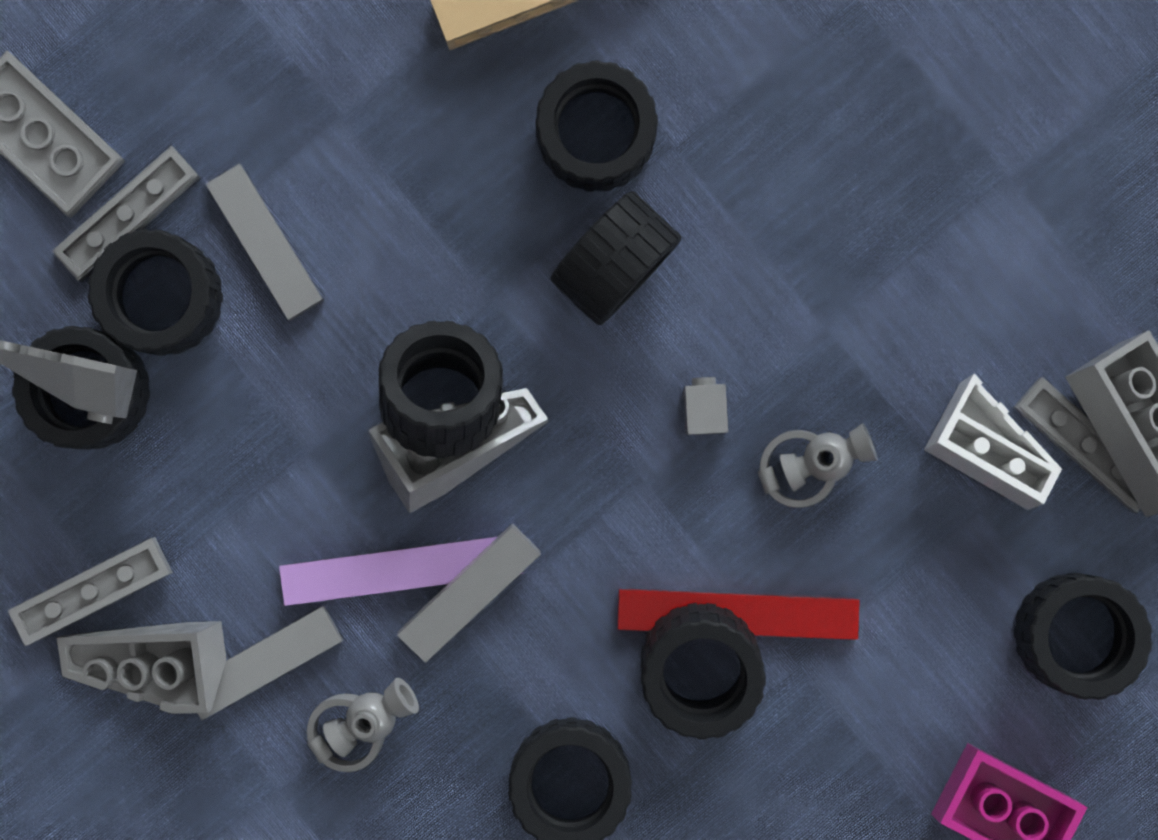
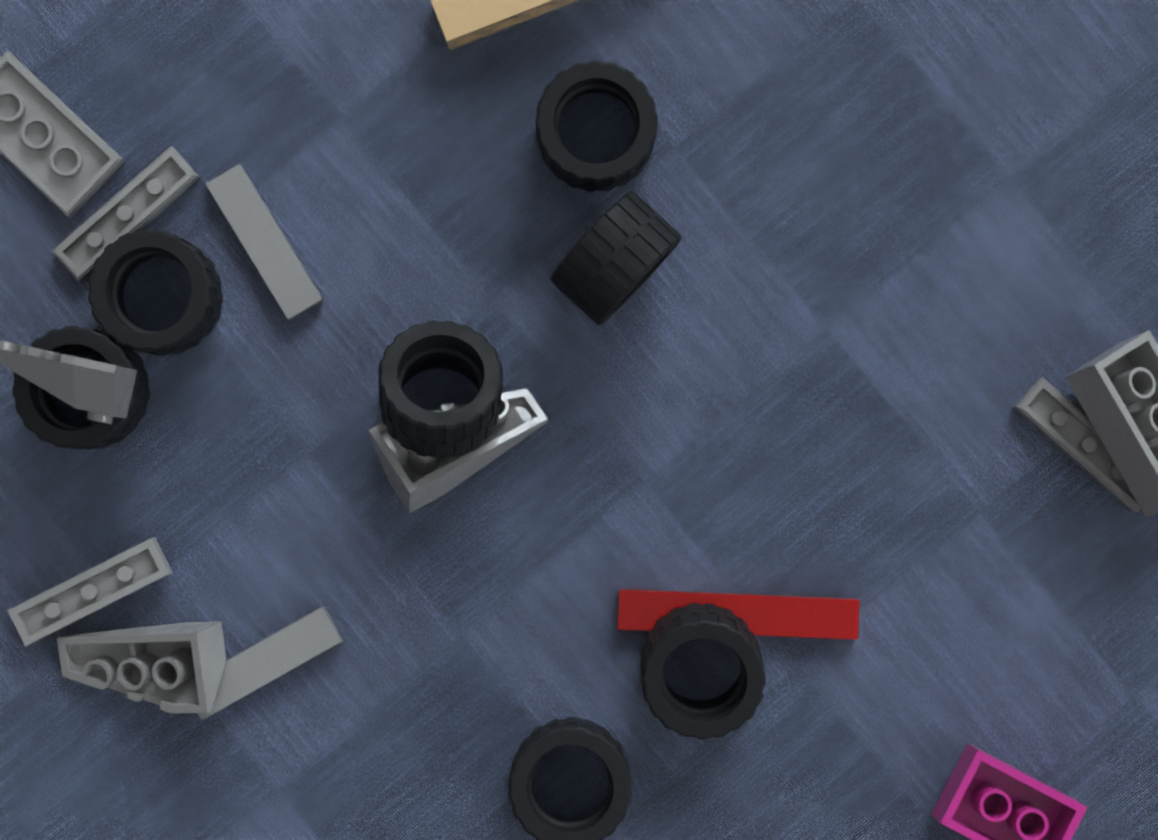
(367, 719): light grey piece -> none
(378, 571): lavender tile -> none
(469, 593): light grey tile -> none
(705, 407): light grey brick -> none
(797, 469): light grey piece -> none
(992, 448): white wedge -> none
(1130, 643): black tyre -> none

